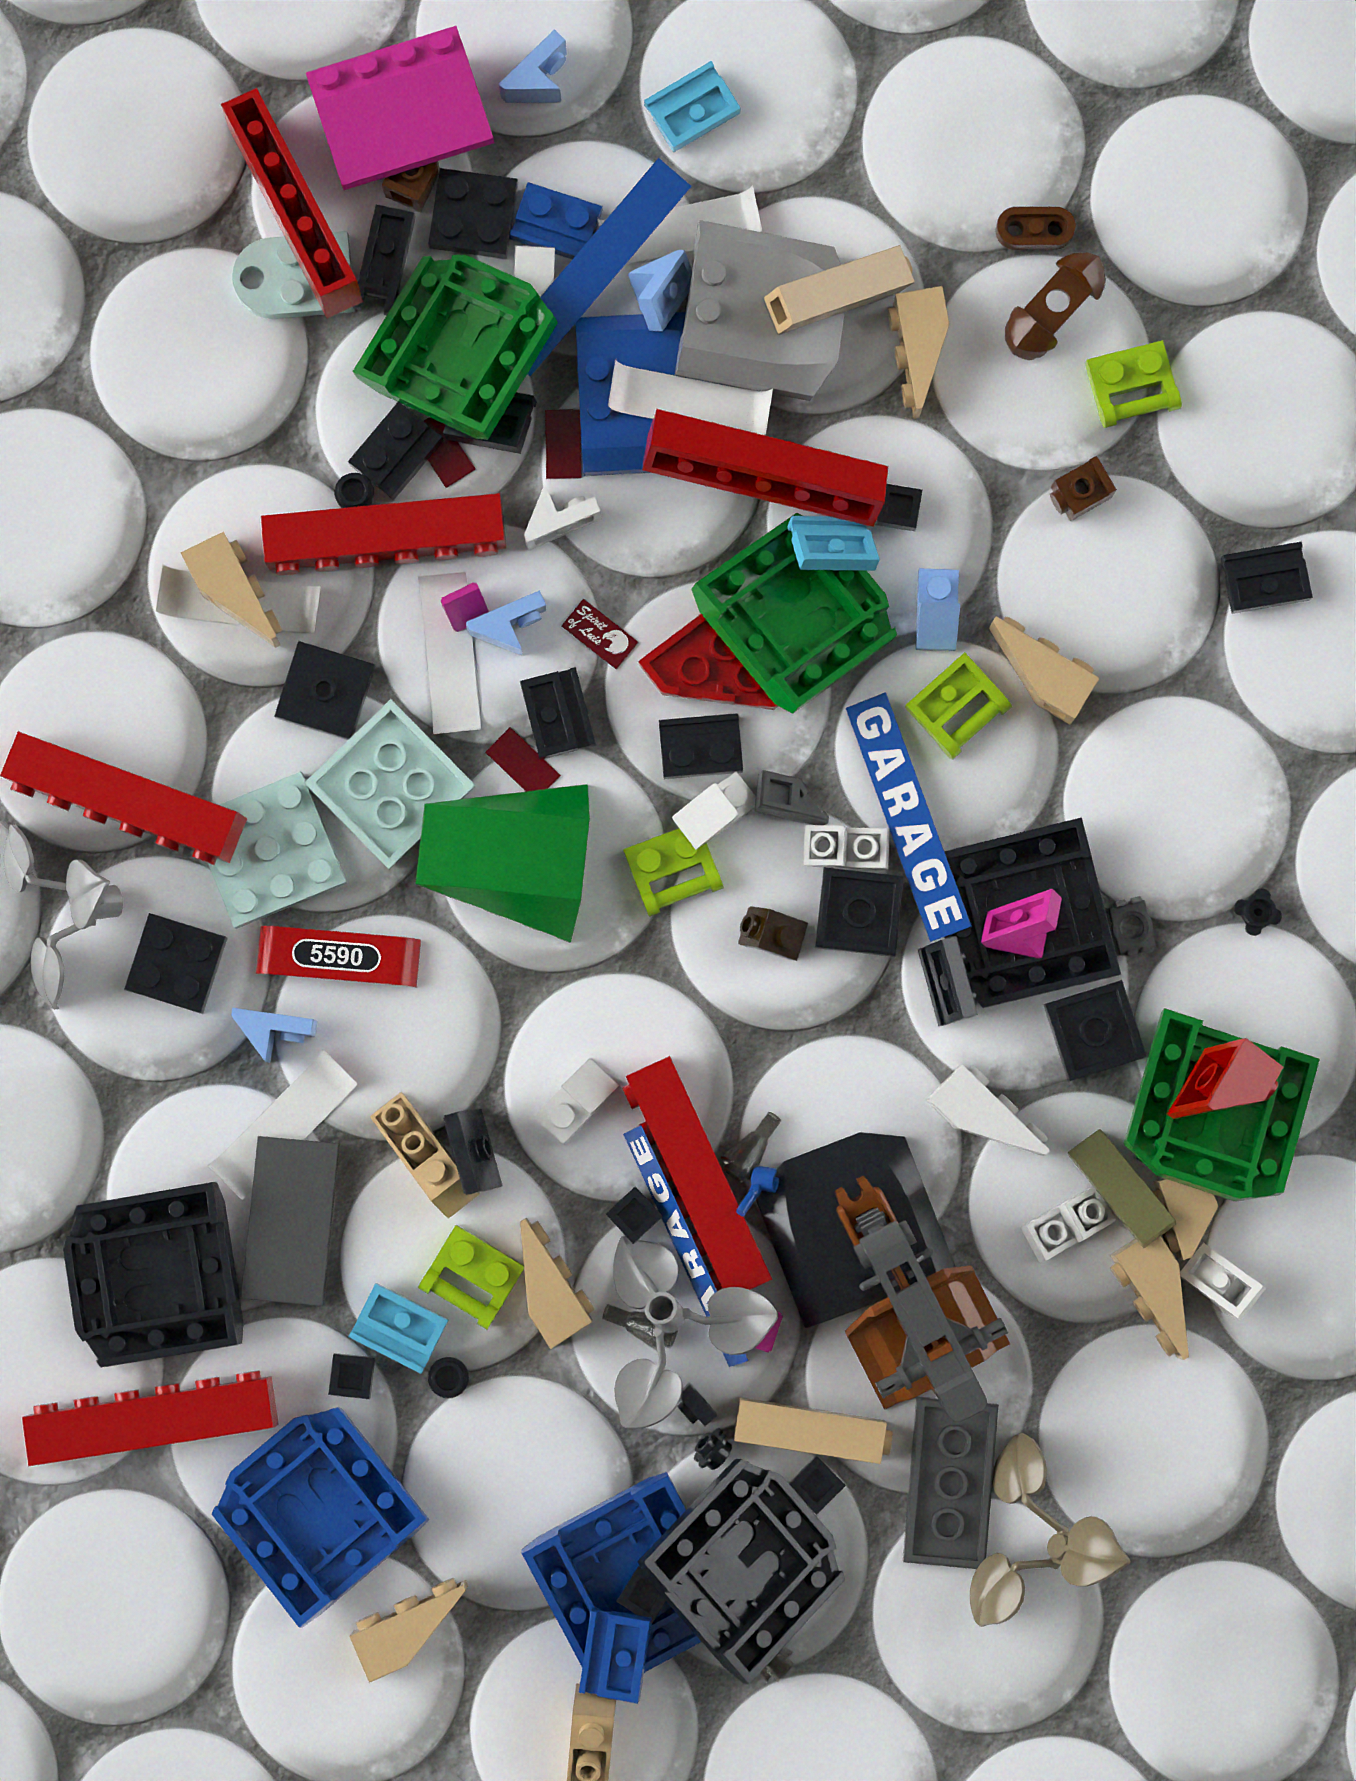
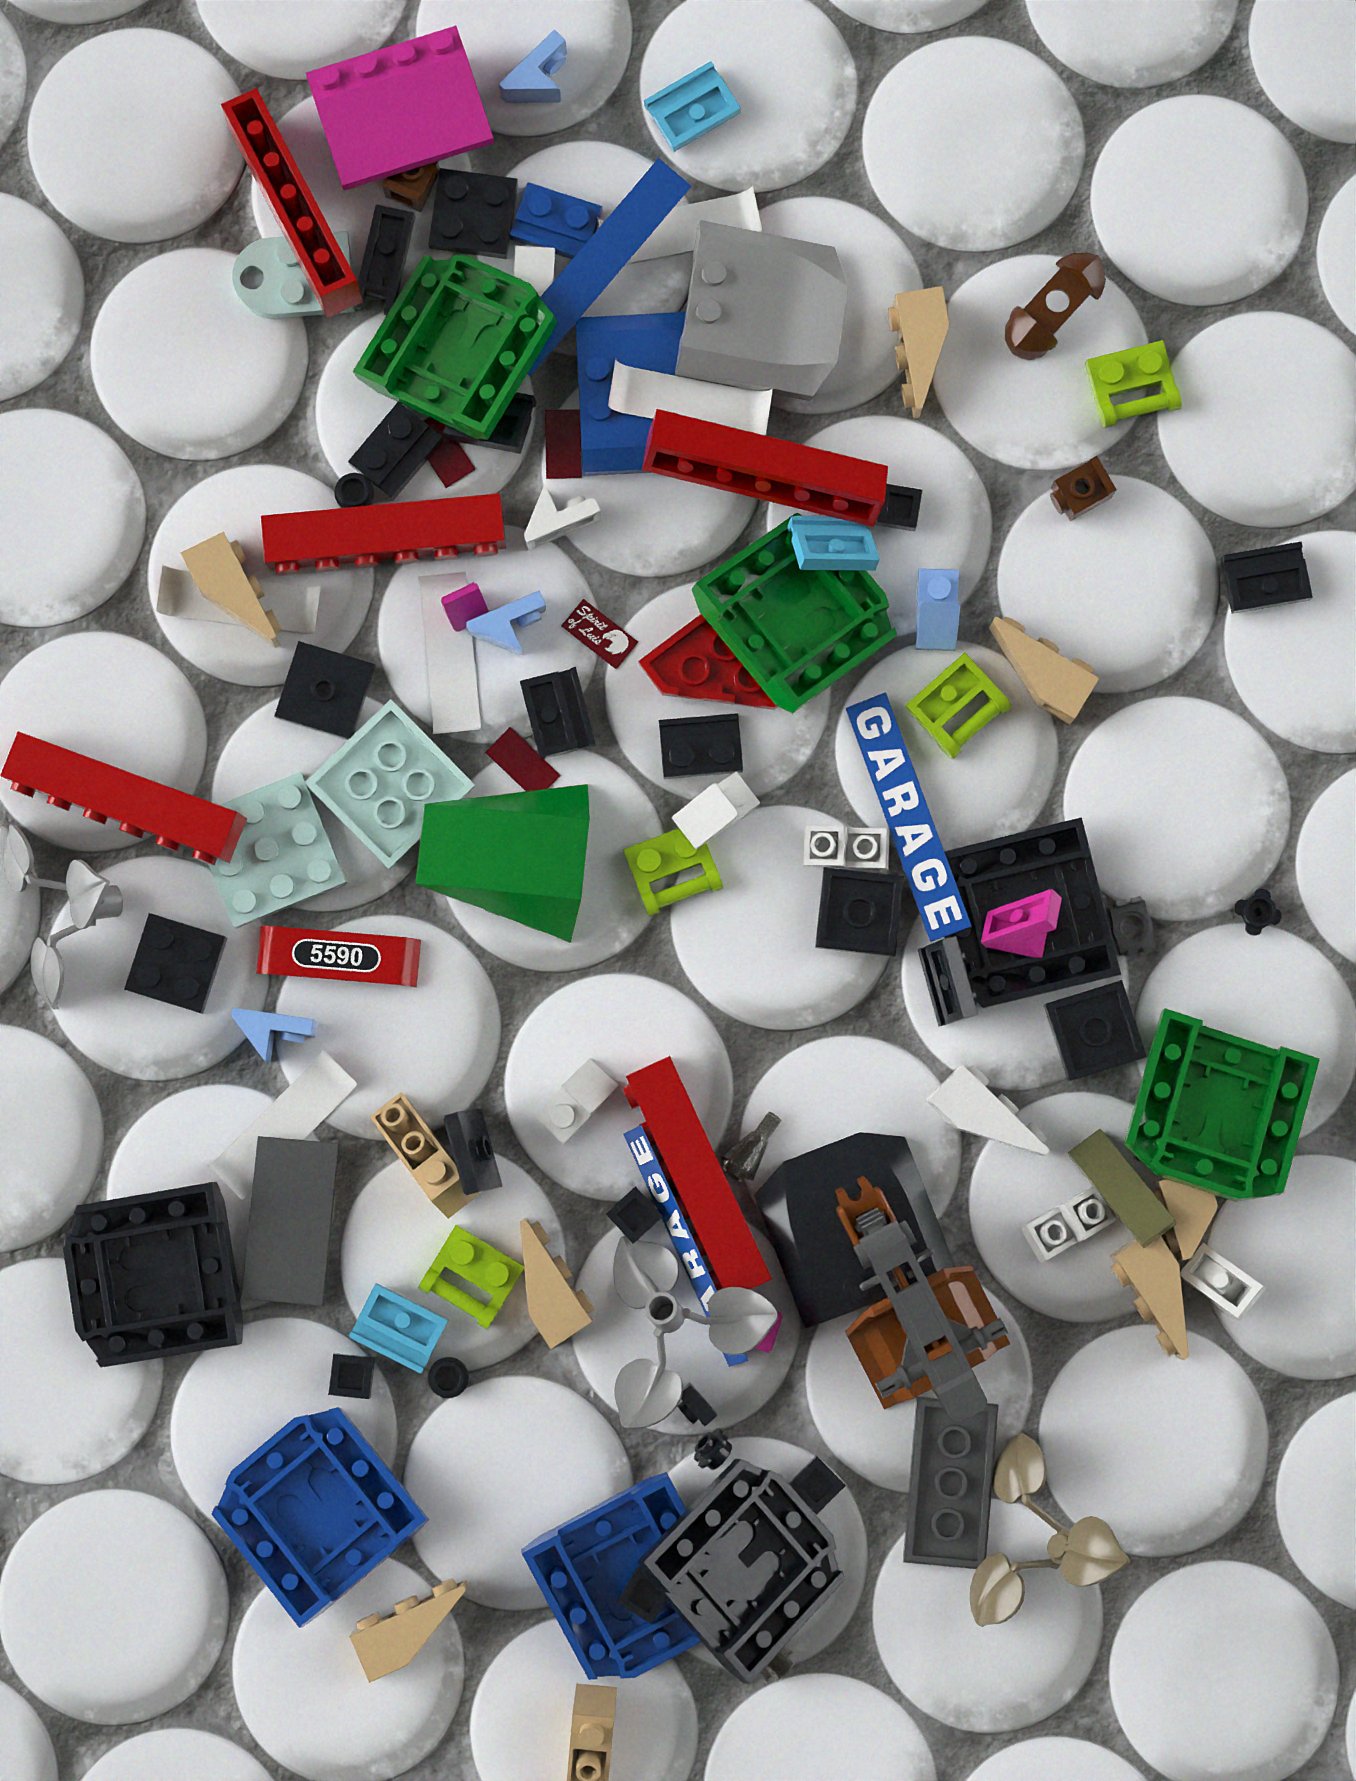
(149, 1420): red brick -> none
(615, 1655): blue plate -> none
(637, 1325): clear smoke cone -> none
(661, 288): light blue slope -> none
(761, 1180): blue hand -> none
(772, 932): dark brown bracket -> none
(787, 798): dark grey tile -> none
(812, 1431): tan brick -> none
(839, 289): tan brick -> none
(1034, 225): reddish brown plate -> none
(1227, 1078): slope -> none

